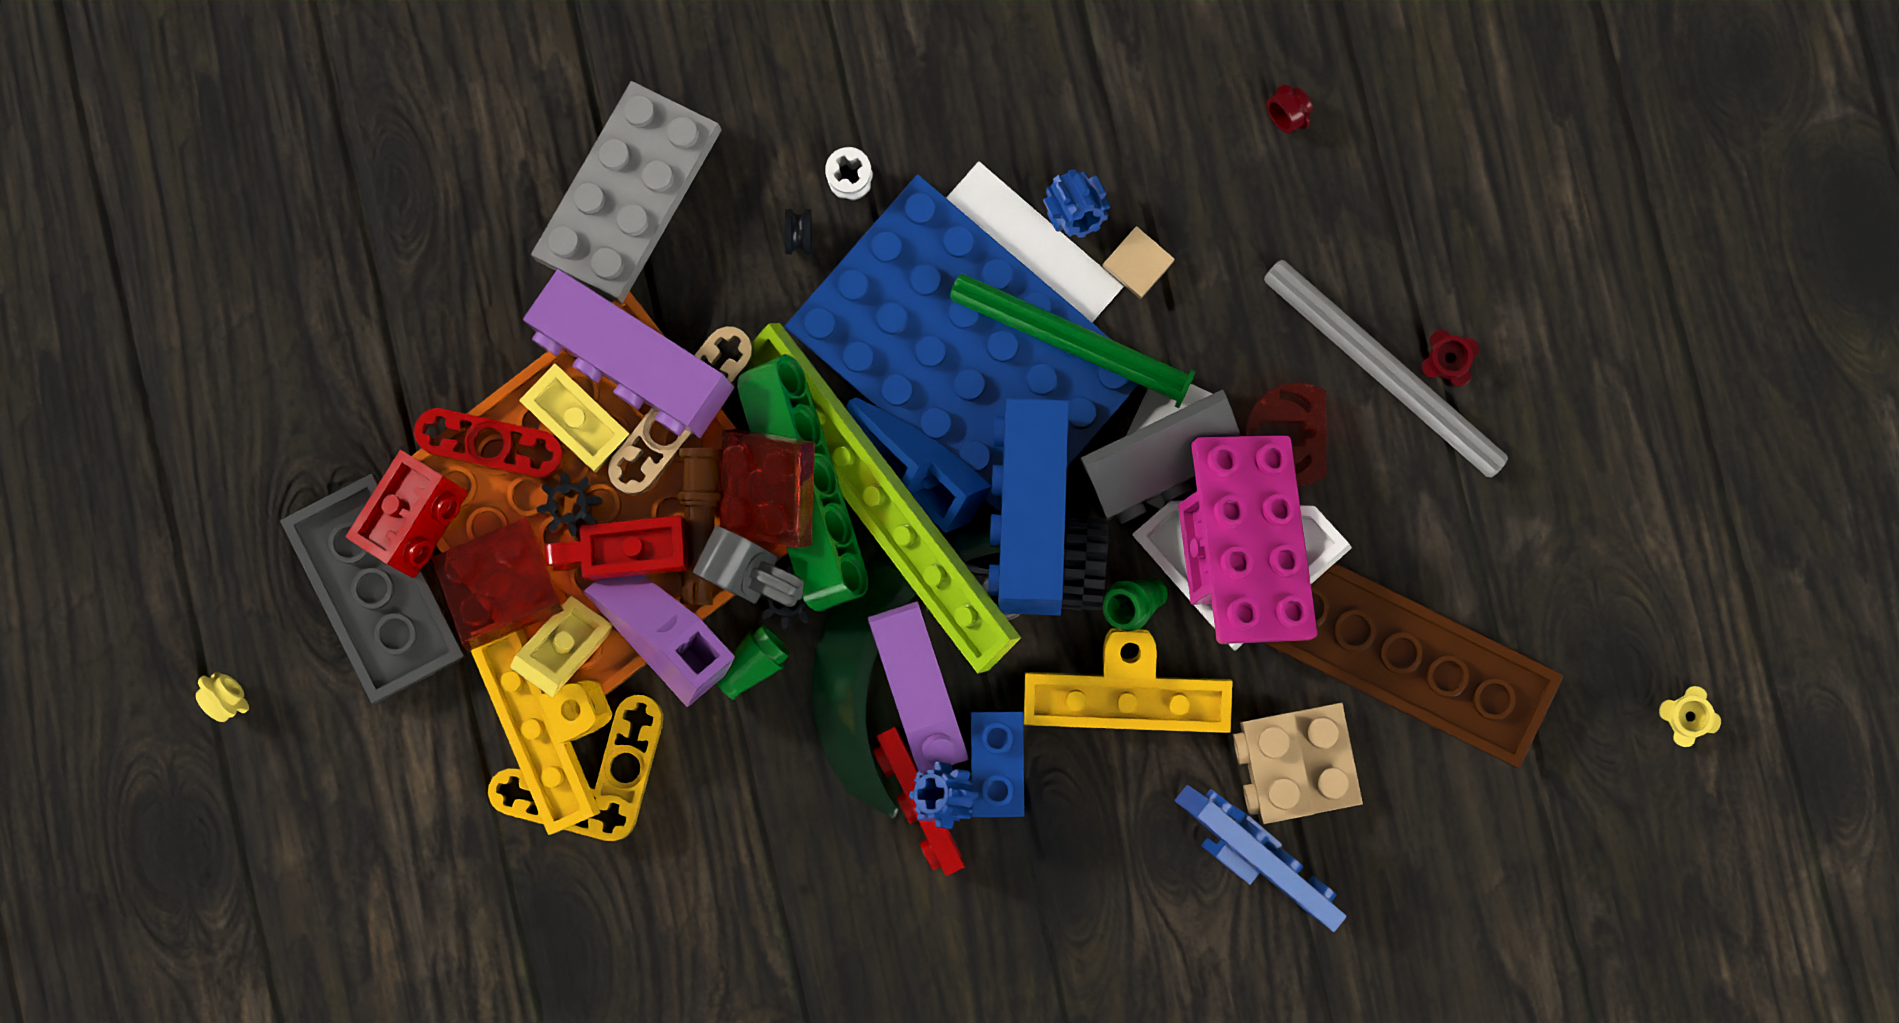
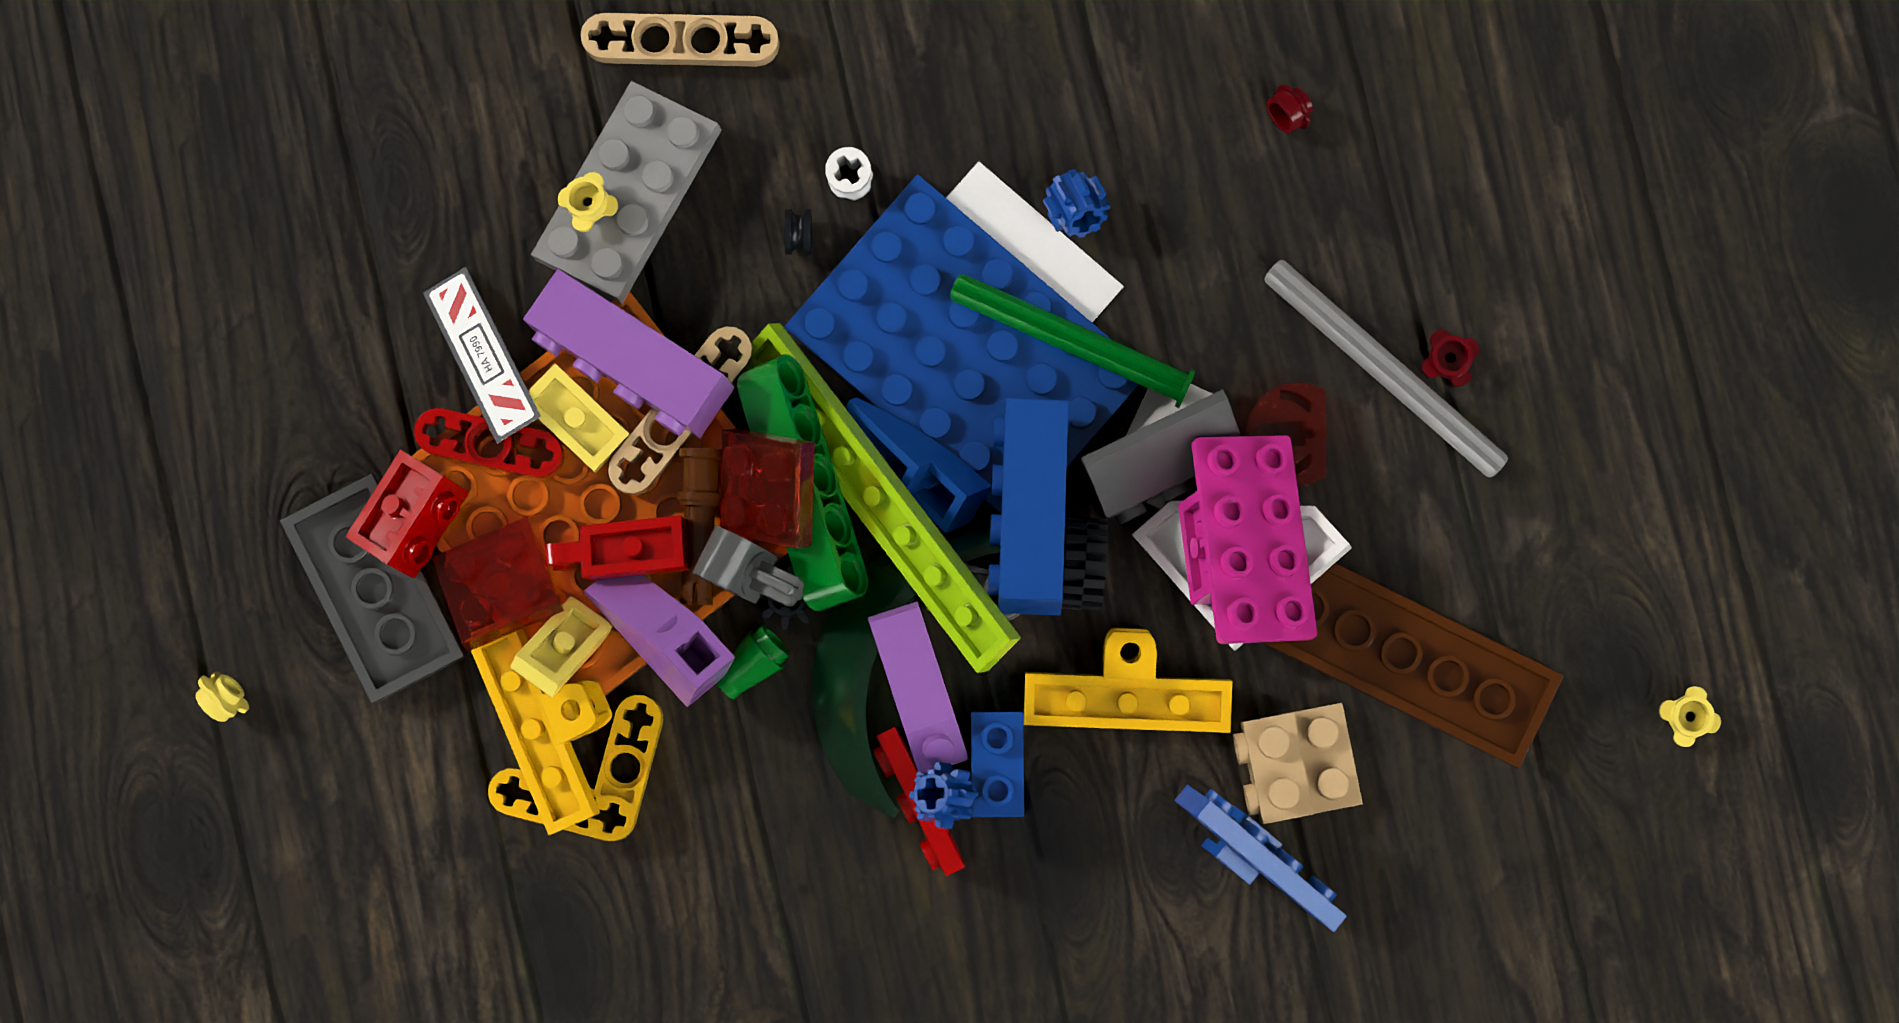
(481, 355): none -> sticker
(556, 510): black gear -> none
(580, 189): none -> light yellow plate
(680, 30): none -> tan beam
(1133, 602): green cone -> none
(1138, 262): tan tile -> none

